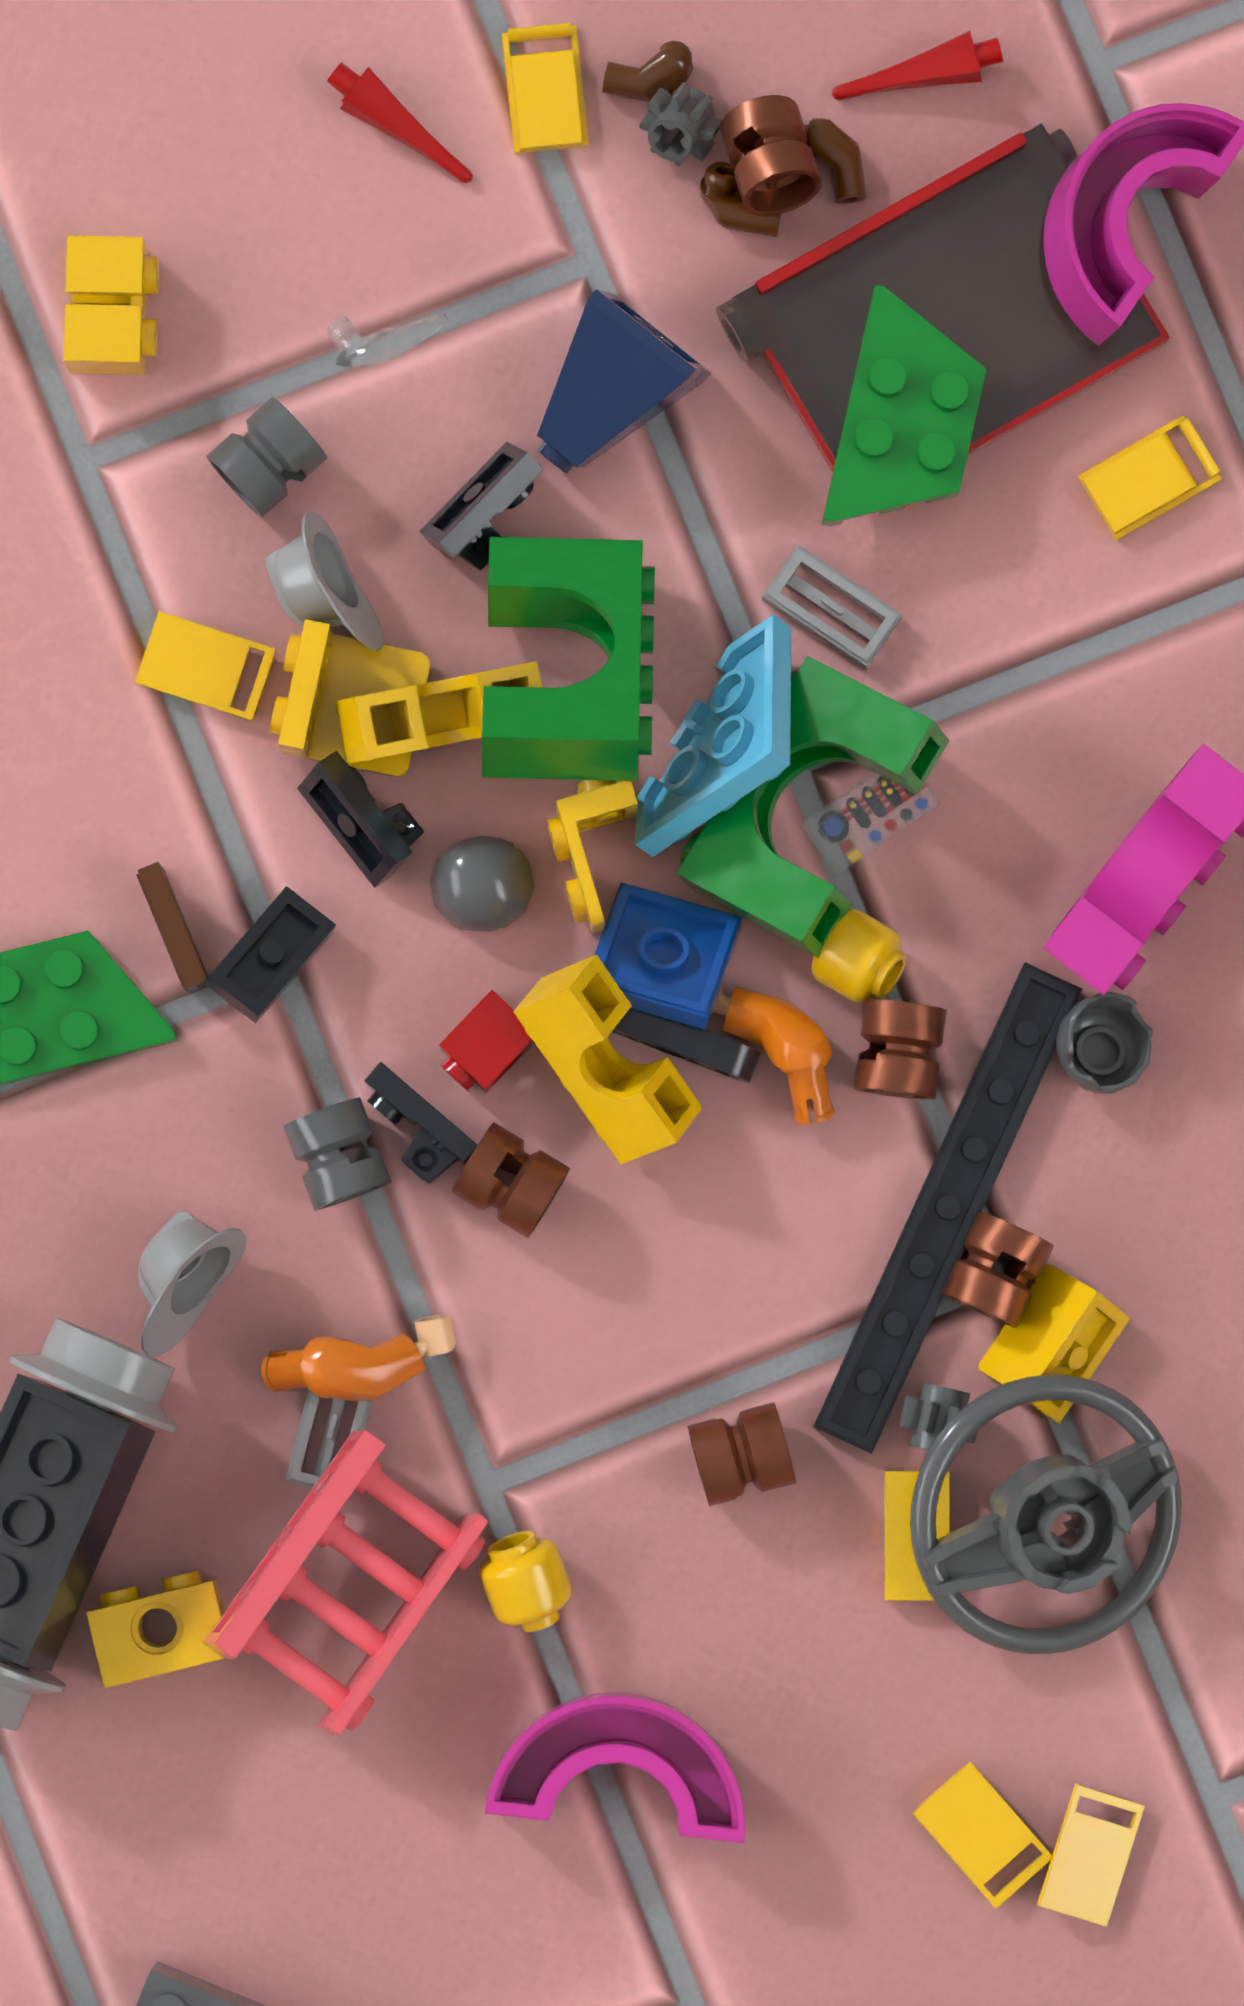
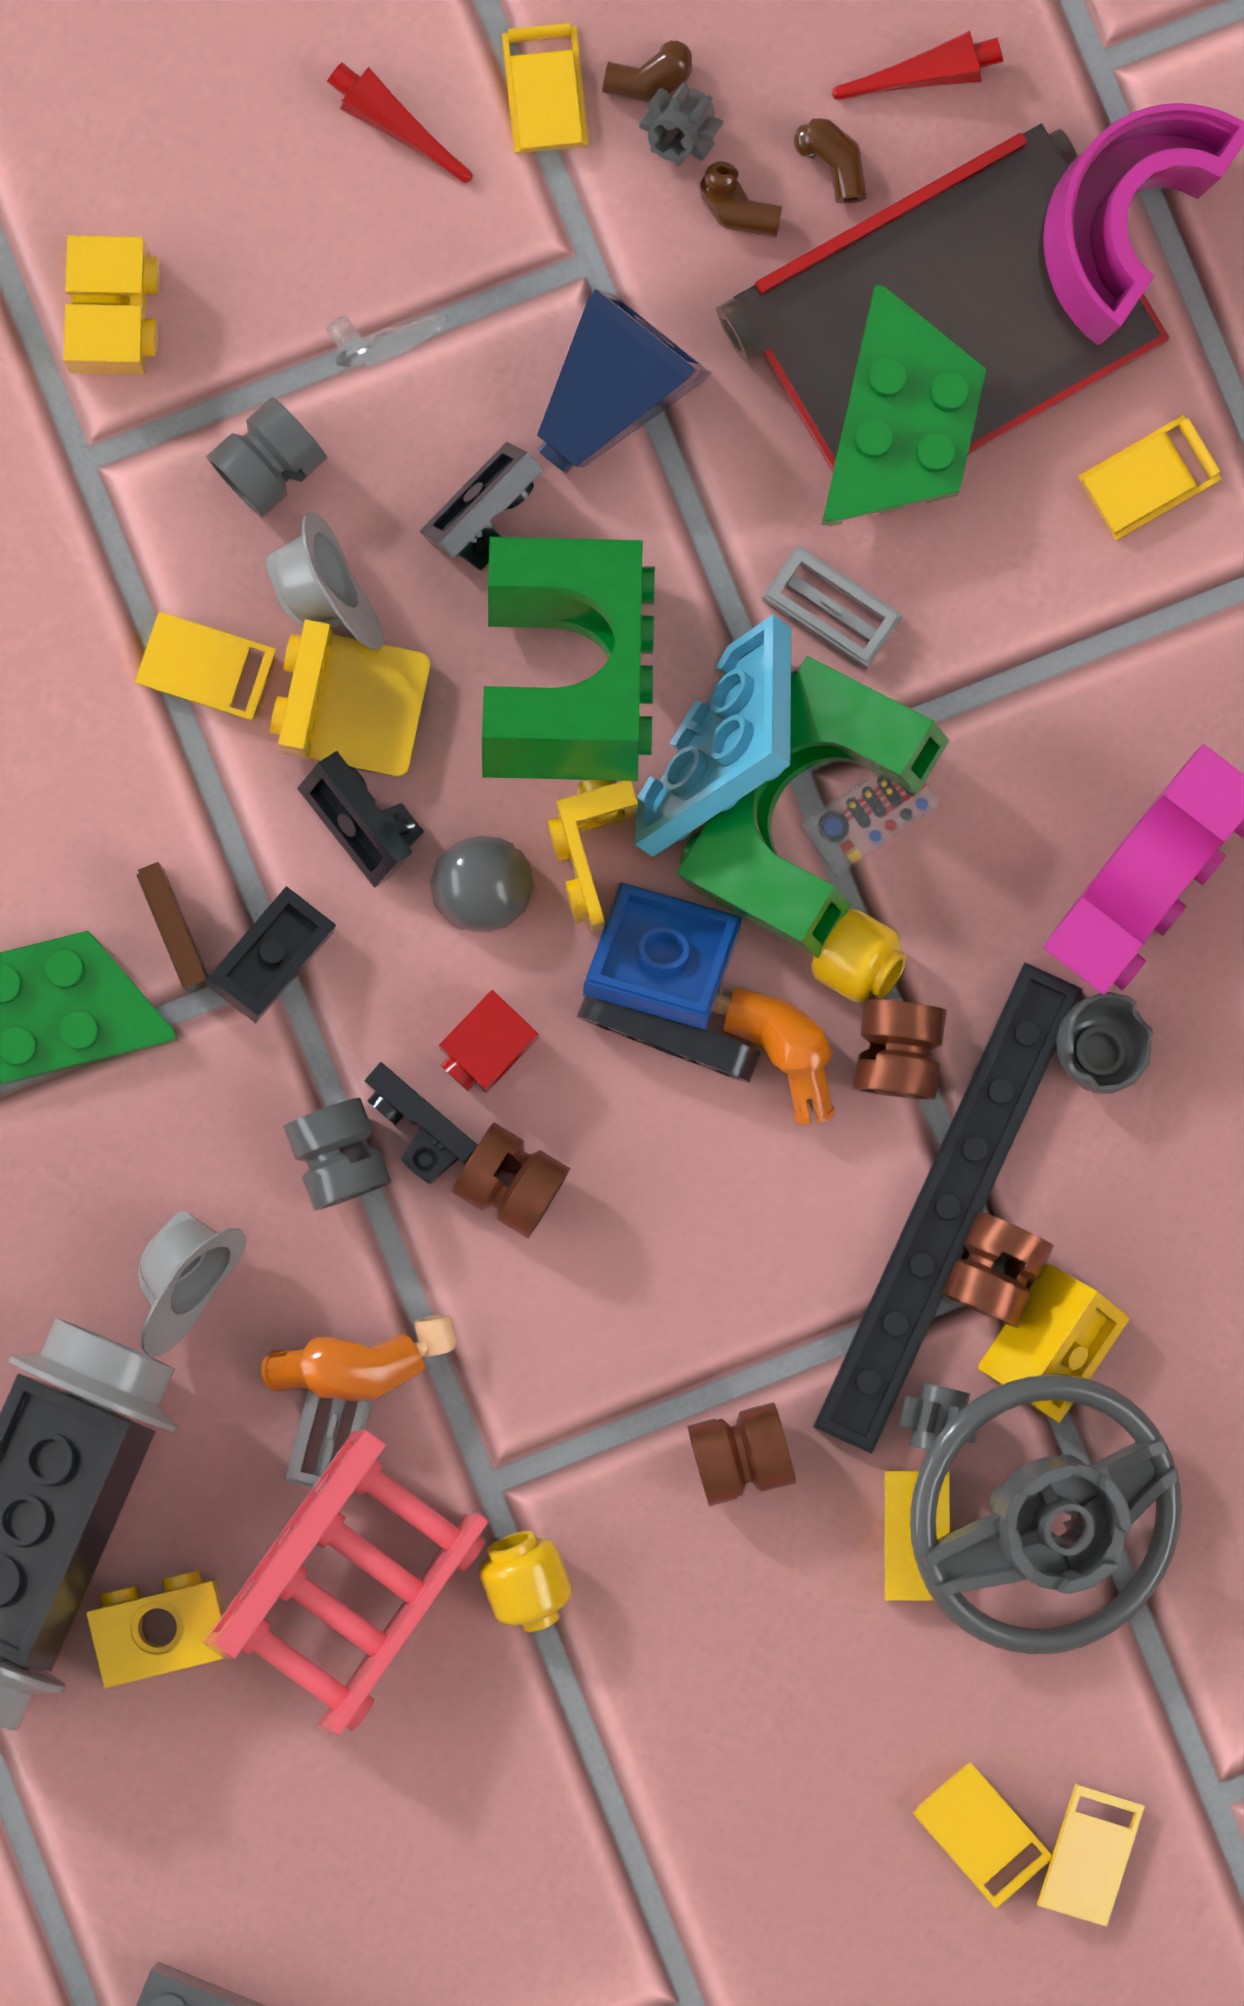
(423, 713): yellow arch -> none
(626, 1731): dark pink brick -> none
(627, 1102): yellow arch -> none
(770, 155): copper wheel -> none

